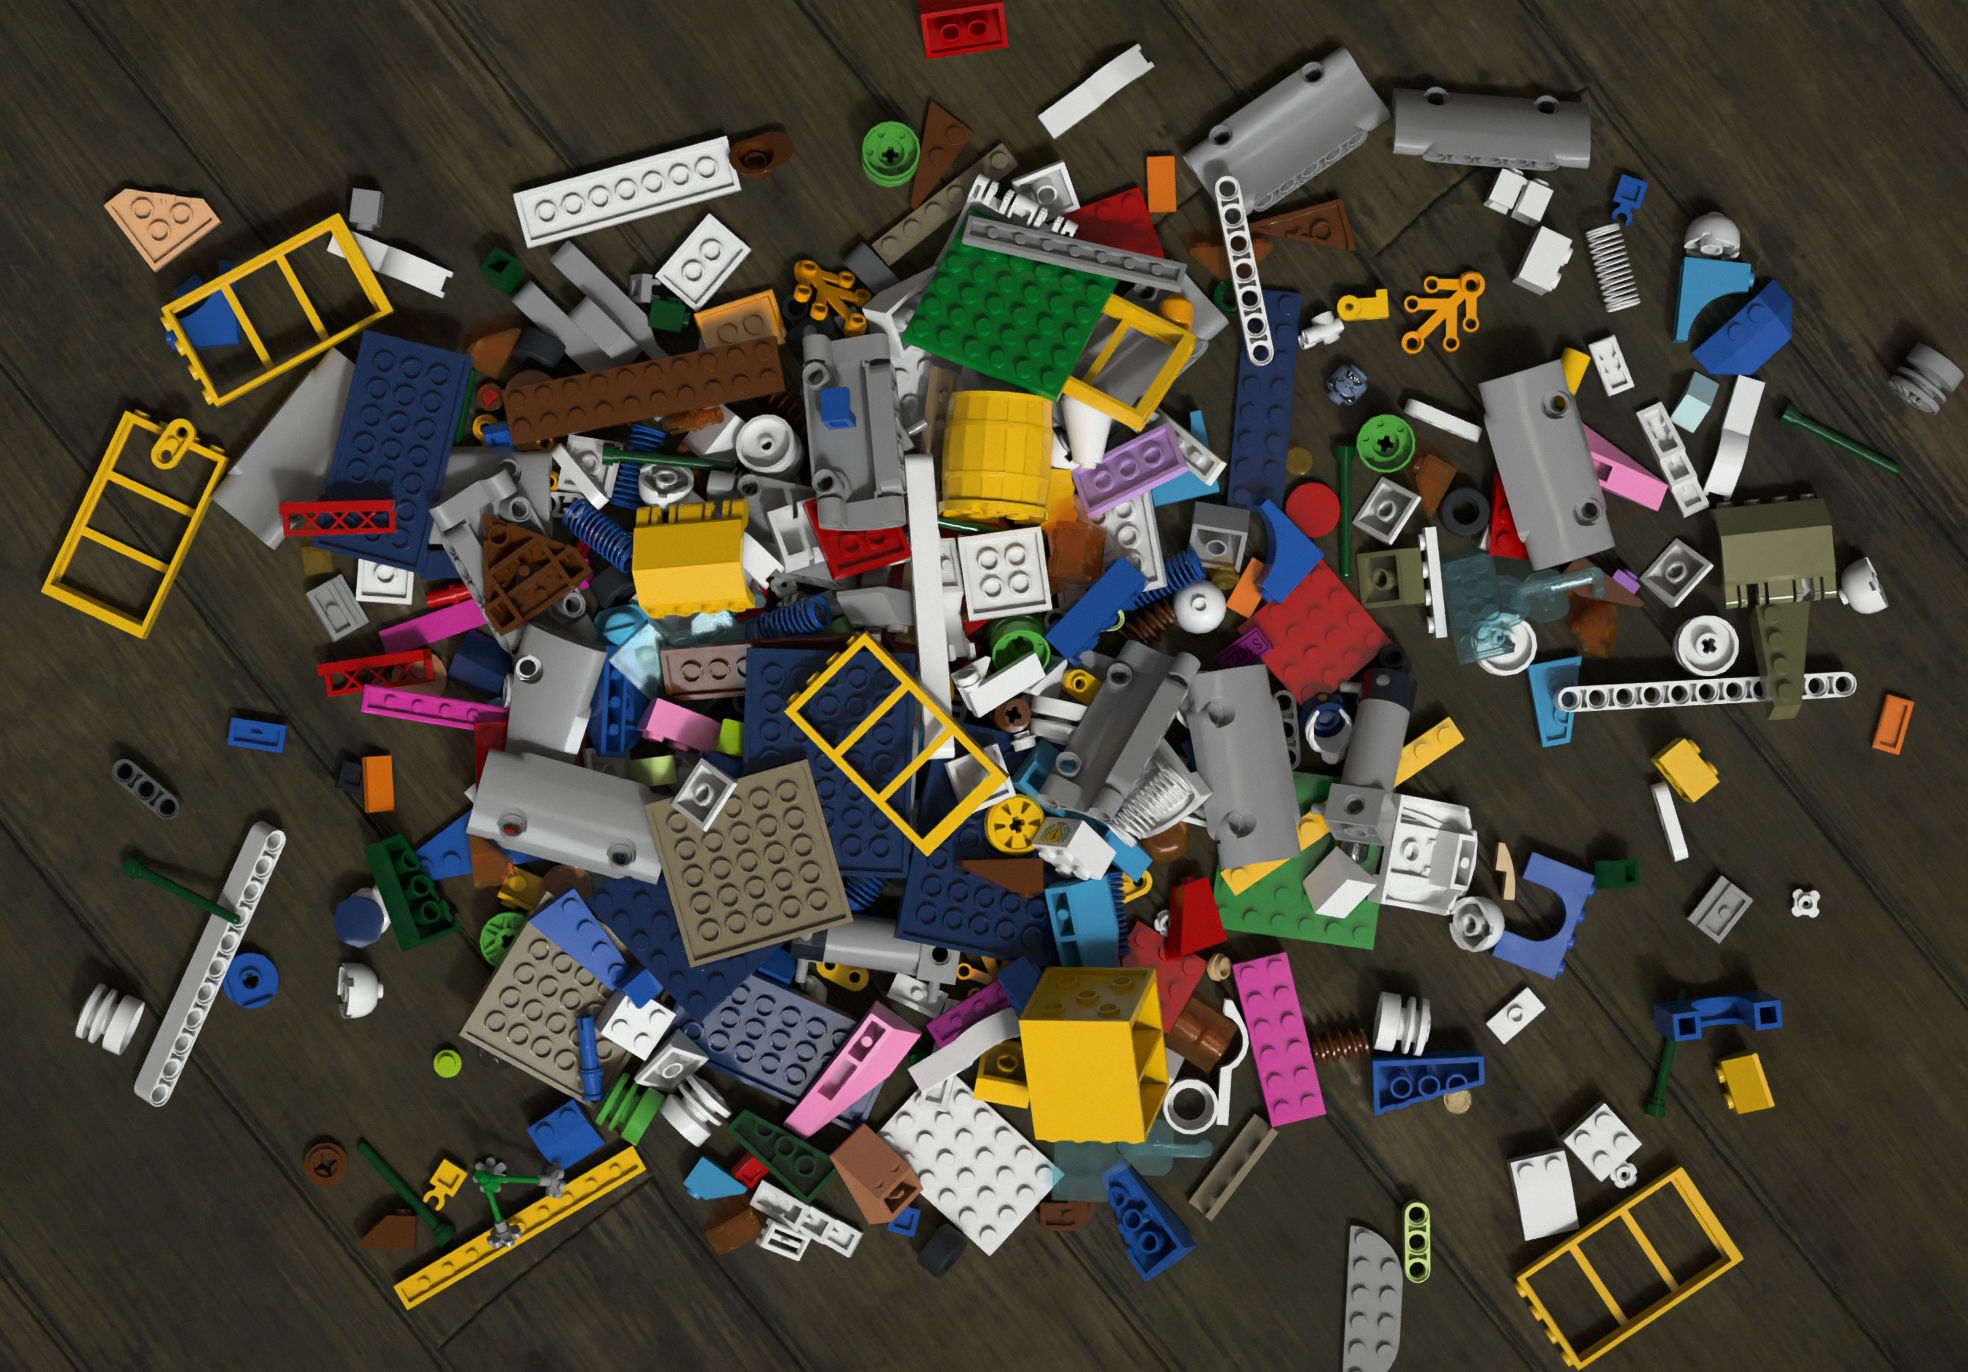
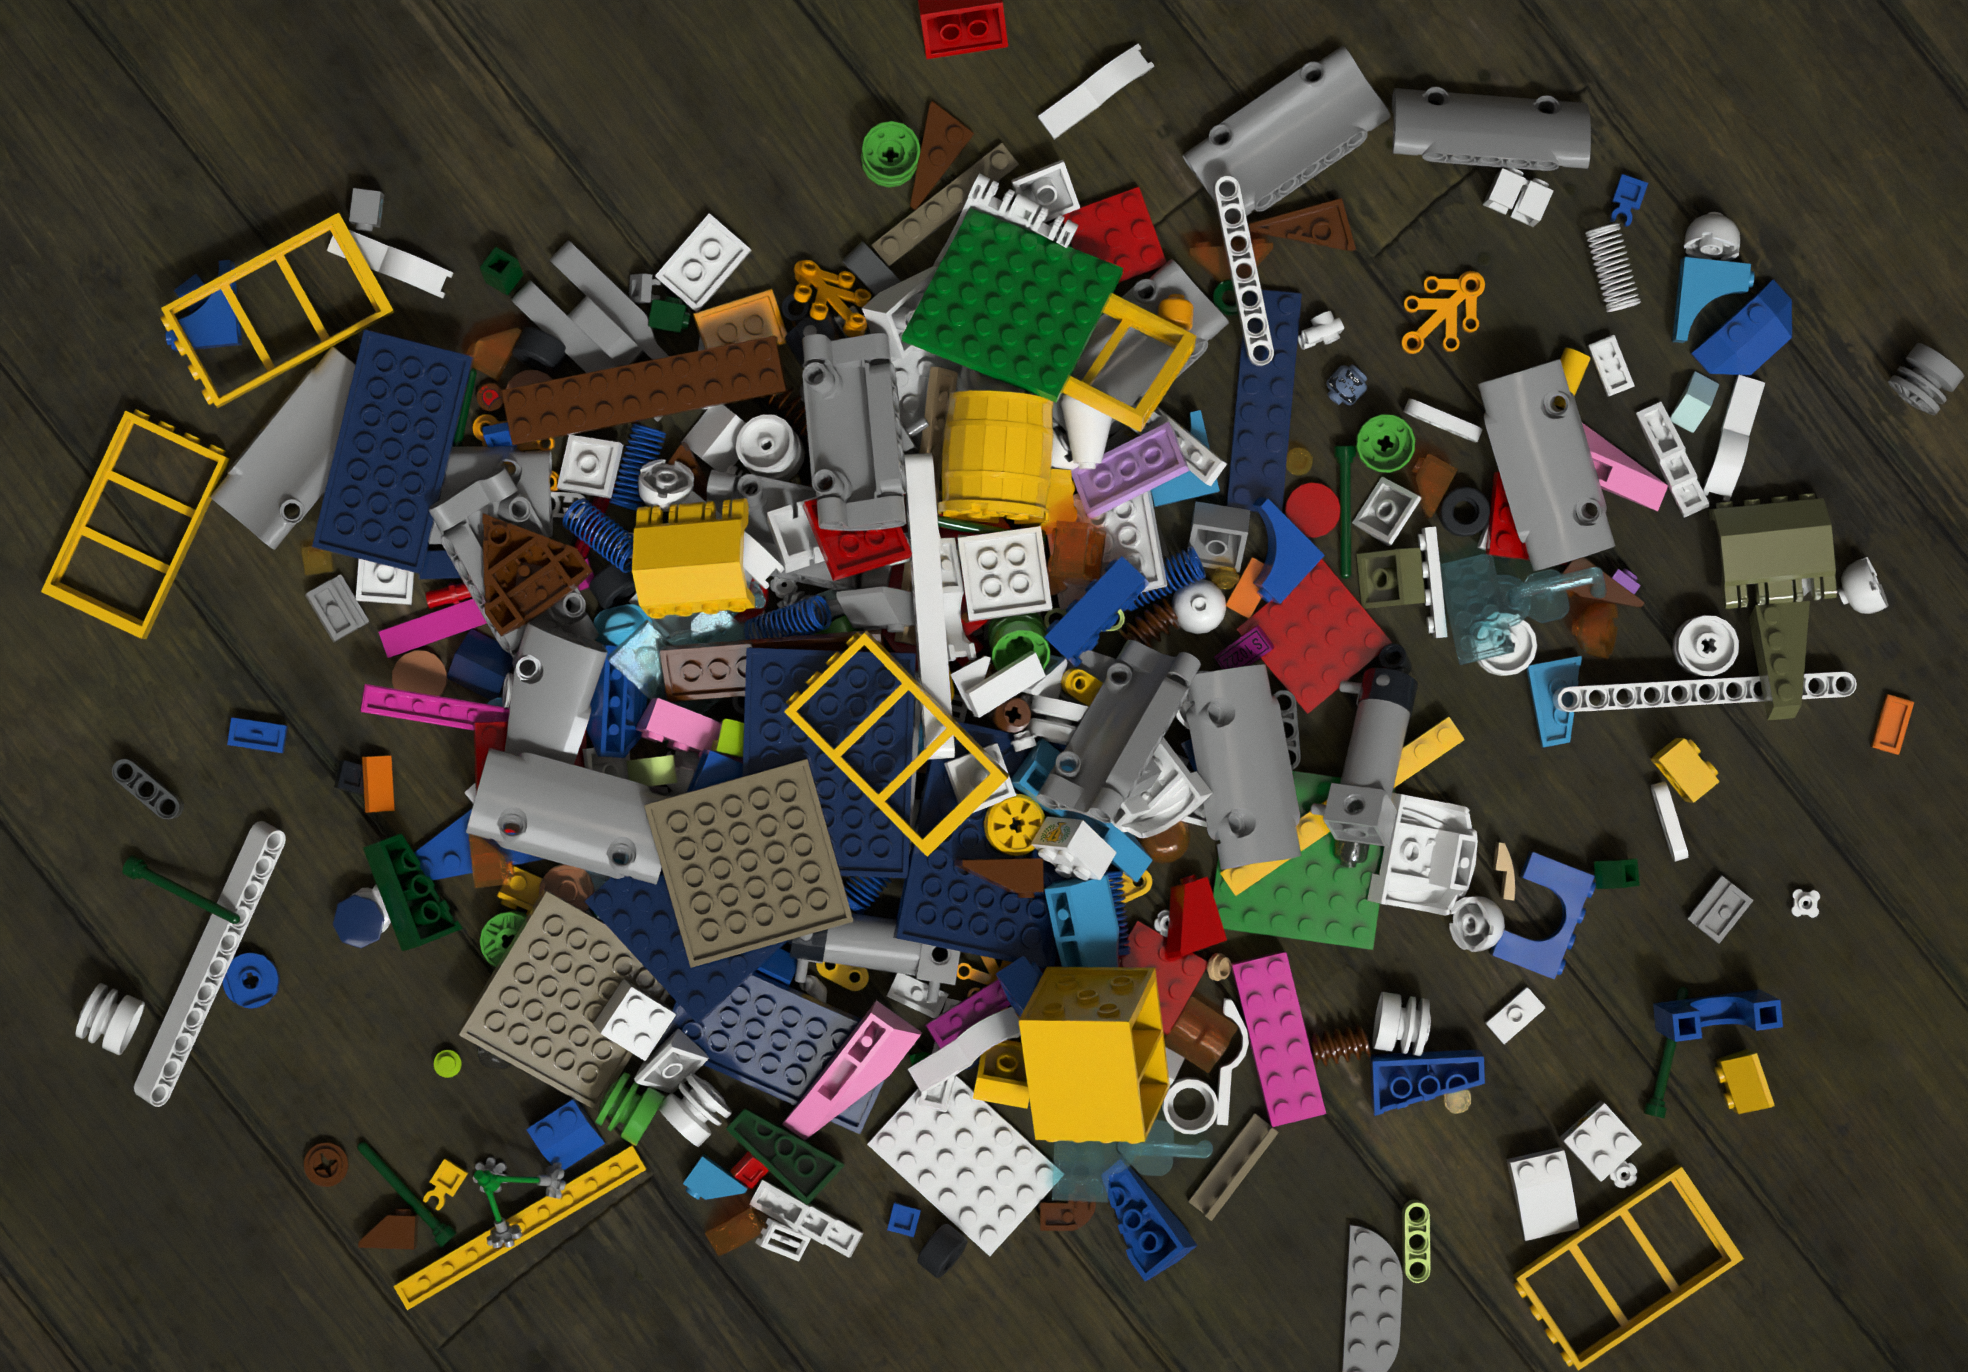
(161, 223): light nougat plate -> none
(172, 441): yellow plate -> none
(331, 507): red fence -> none
(358, 990): white cylinder -> none
(373, 662): red fence -> none
(578, 933): blue wing -> none
(579, 476): white beam -> none
(590, 1070): blue pin -> none
(613, 455): dark green piece -> none
(626, 192): white plate -> none
(639, 986): blue panel -> none
(695, 420): clear orange pin -> none
(704, 794): white slope -> none
(761, 154): reddish brown piece -> none
(836, 408): blue panel -> none
(875, 1175): nougat slope -> none
(968, 680): white plate -> none
(1074, 254): light grey plate -> none
(1161, 184): orange tile -> none
(1175, 778): white piece -> none
(1327, 725): piece -> none
(1337, 885): white slope -> none
(1354, 309): yellow leg -> none
(1542, 261): white brick -> none
(1675, 573): white slope -> none
(1793, 417): dark green piece -> none

